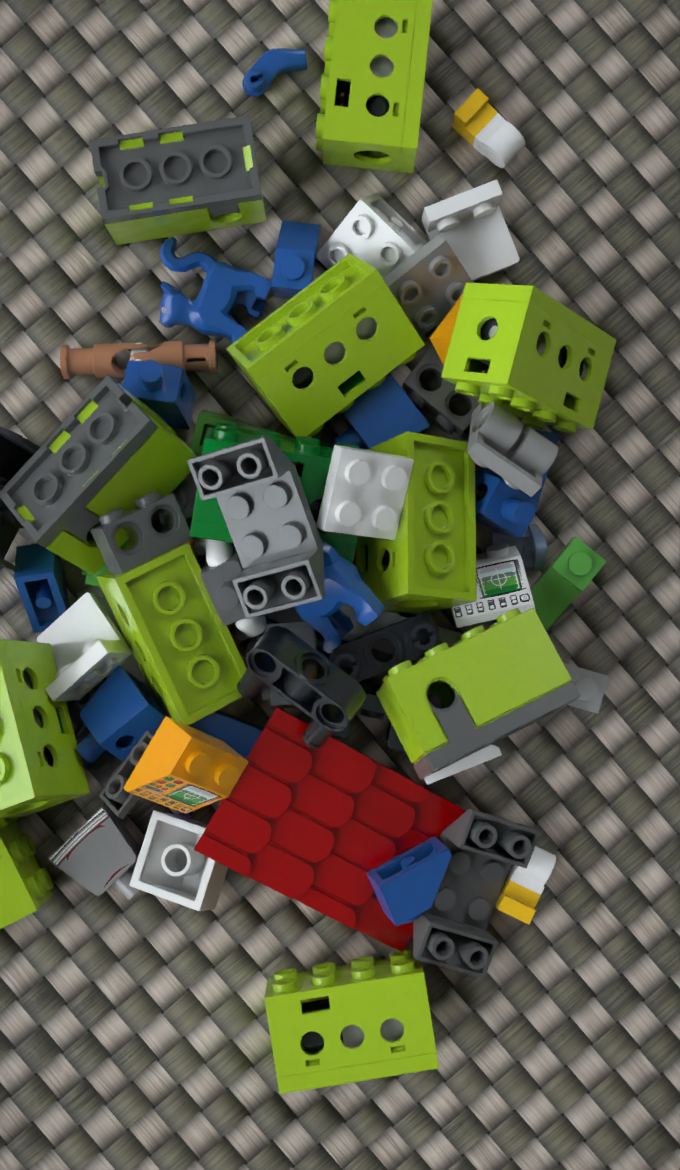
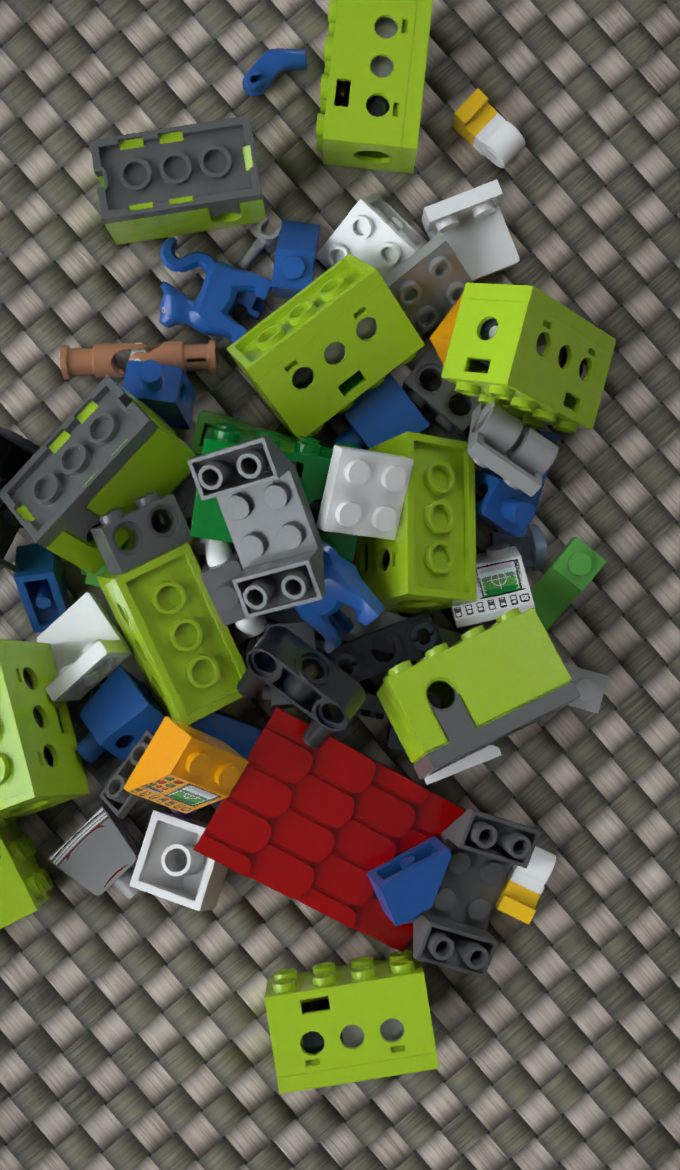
(259, 244): none -> light grey hand

